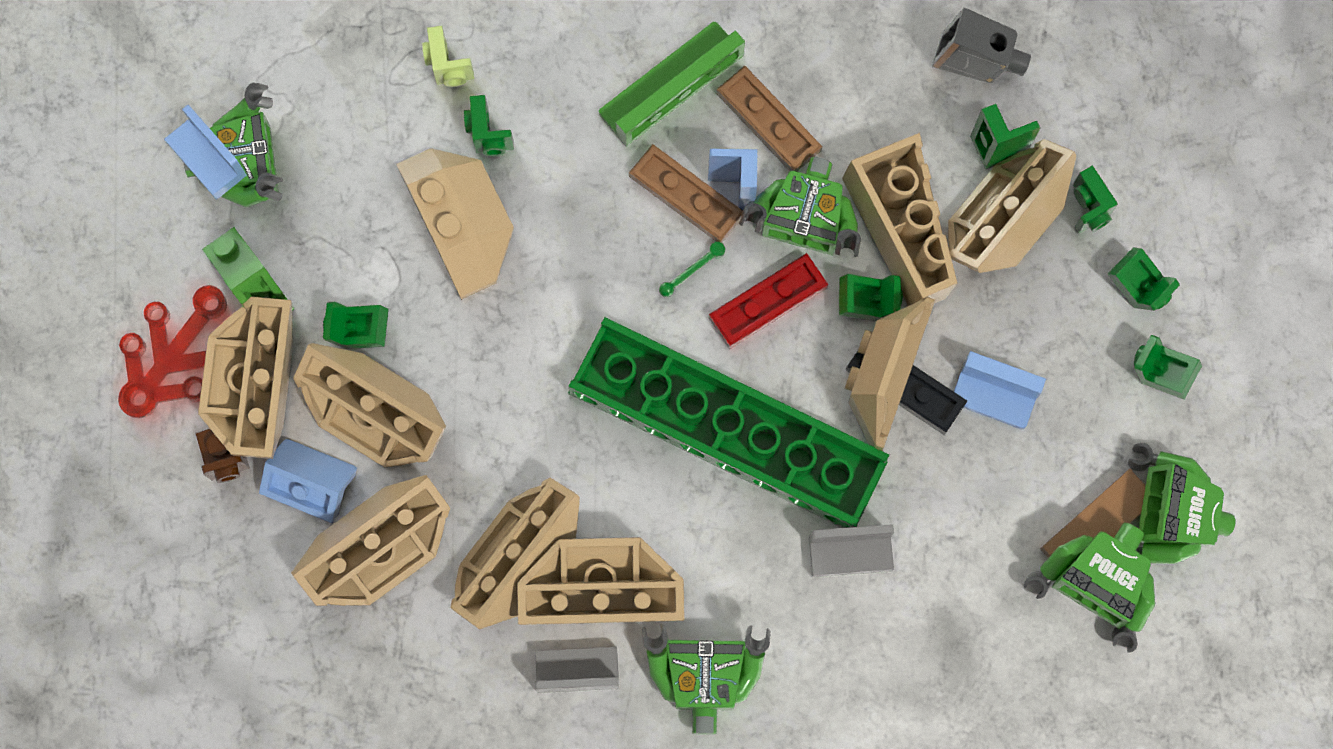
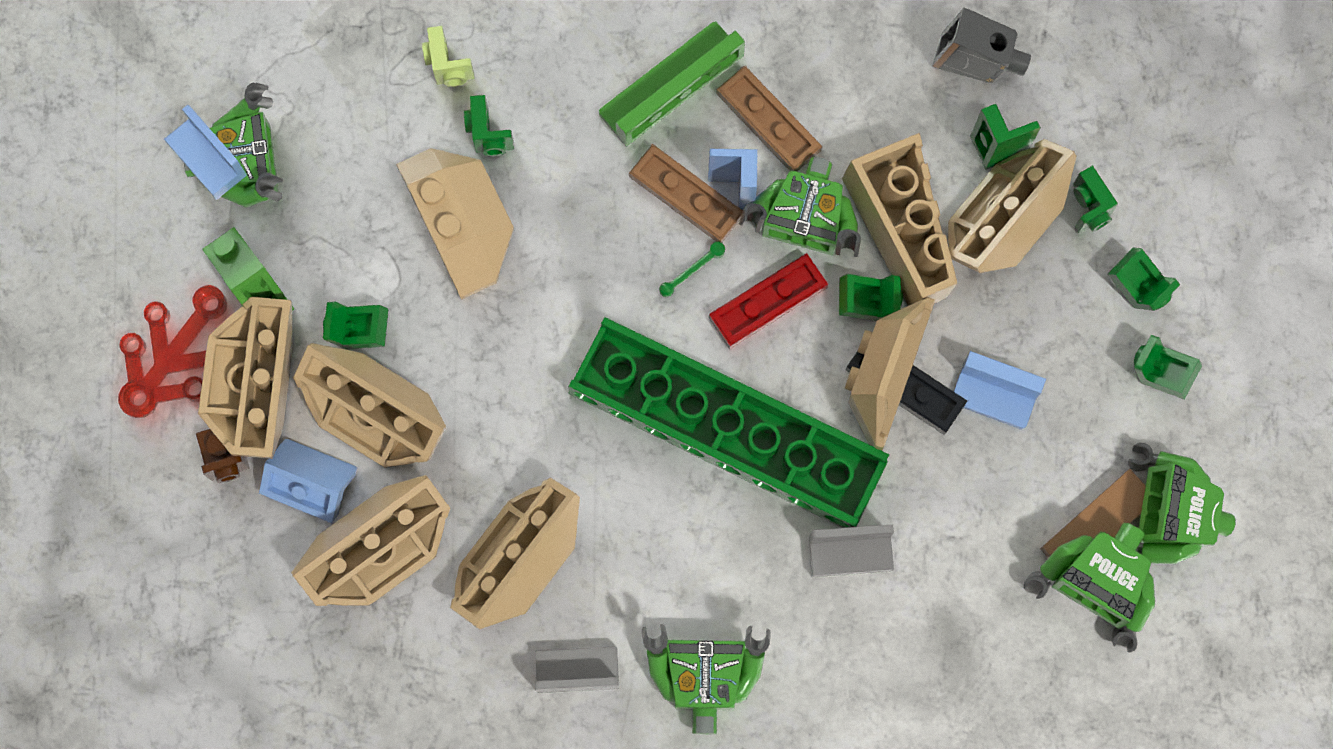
(600, 584): tan wedge -> none

